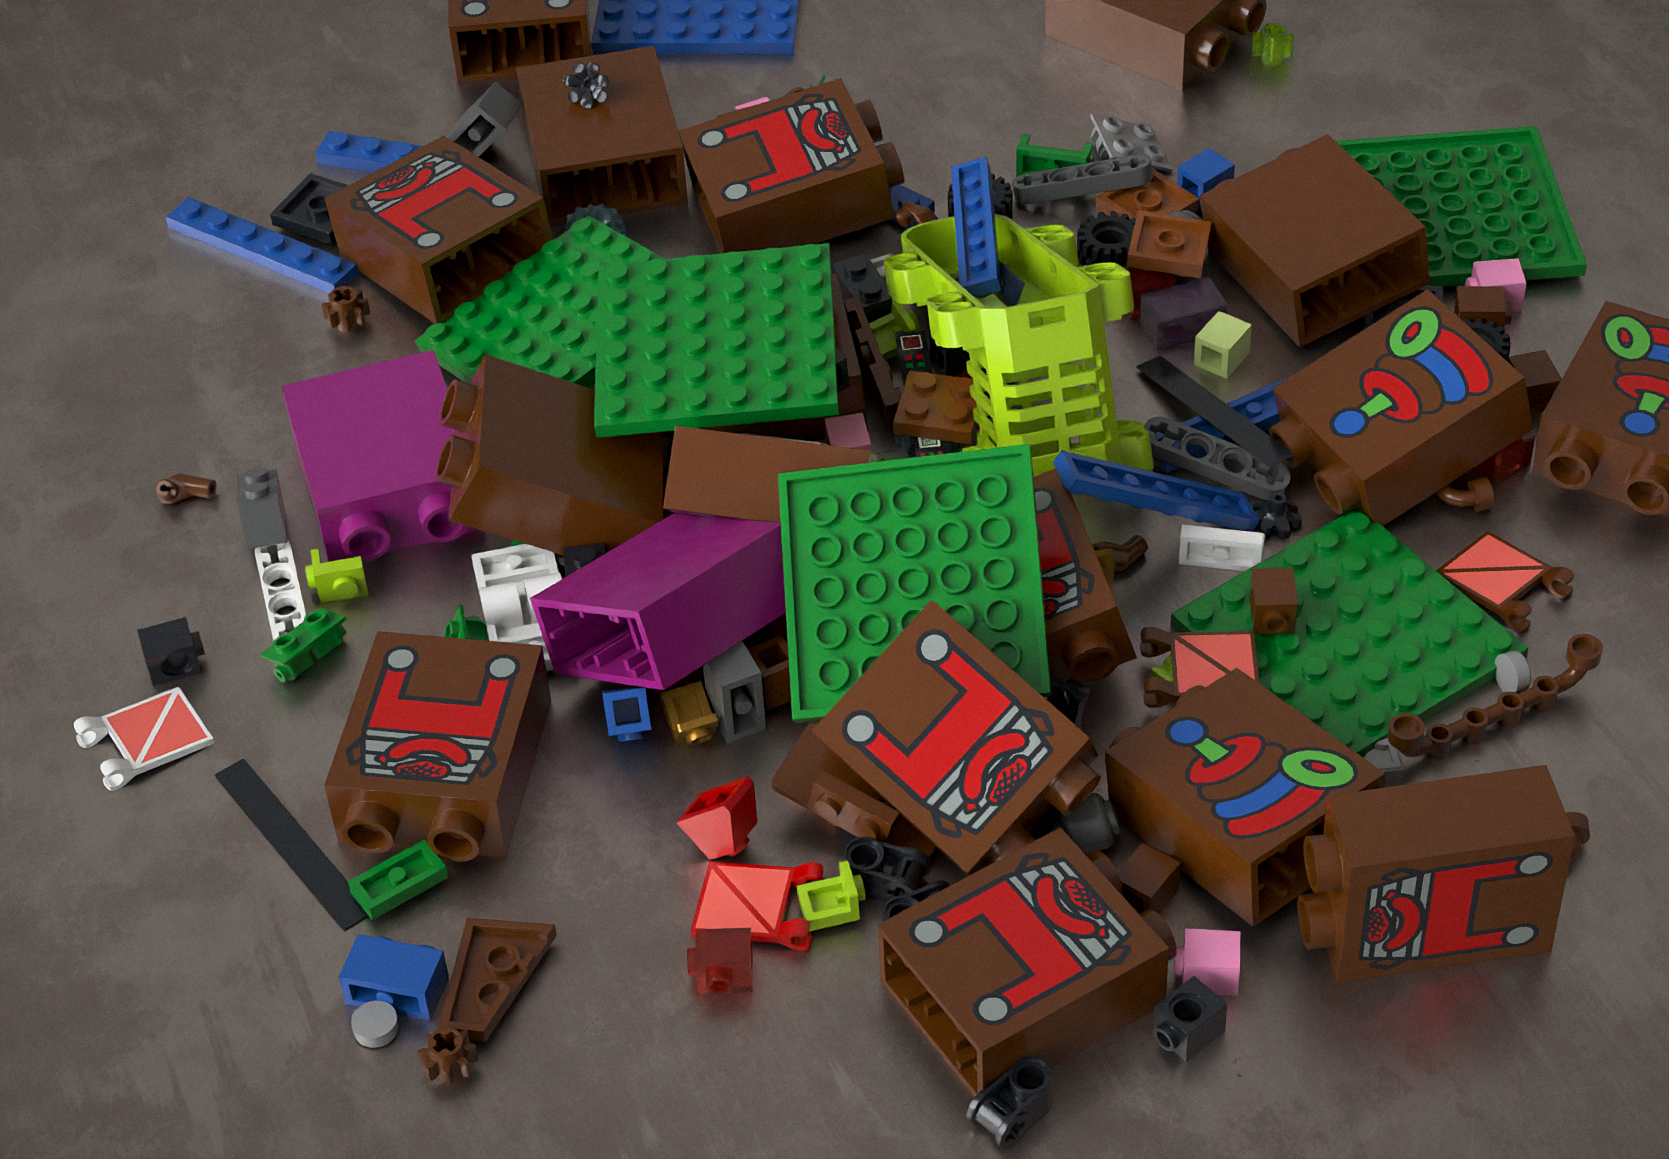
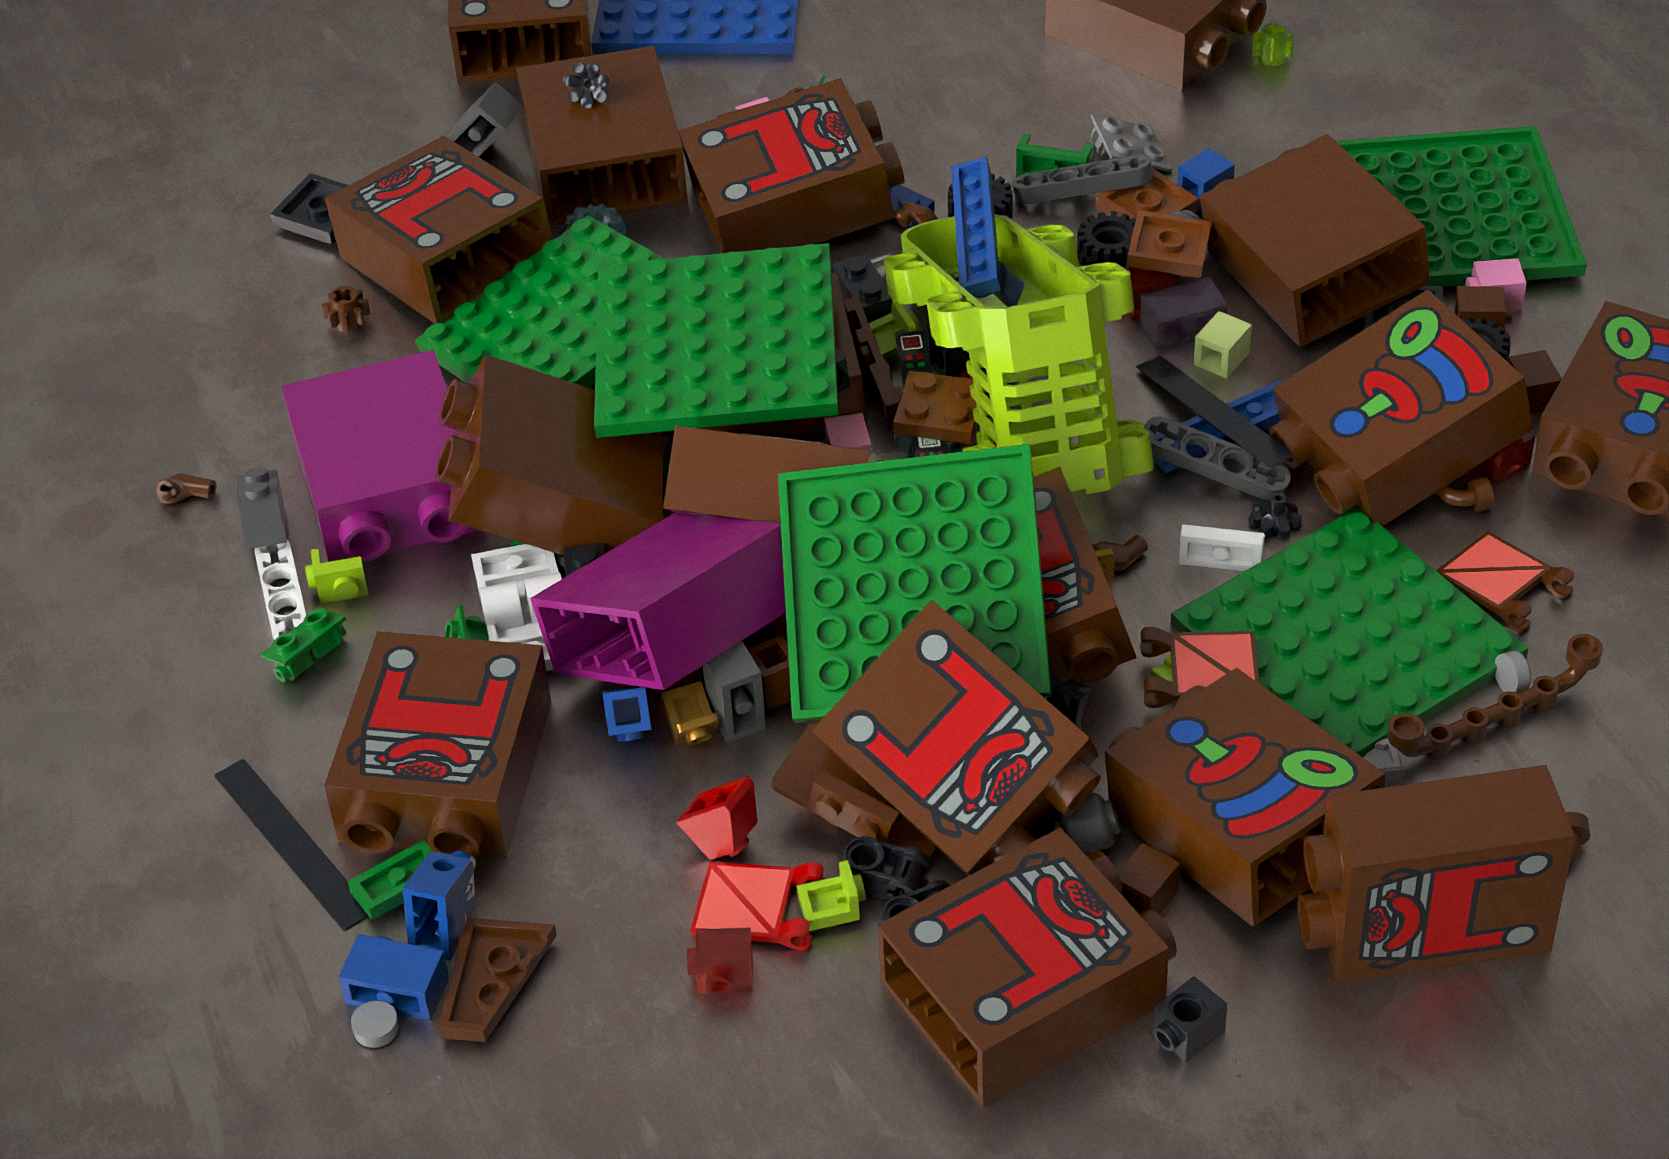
(145, 735): flag -> none
(171, 650): black brick -> none
(261, 245): blue plate -> none
(360, 151): blue plate -> none
(440, 900): none -> blue torso
(448, 1055): reddish brown gear -> none
(1008, 1107): black piece -> none
(1155, 491): blue plate -> none
(1211, 958): bright pink brick -> none
(1273, 600): reddish brown brick -> none

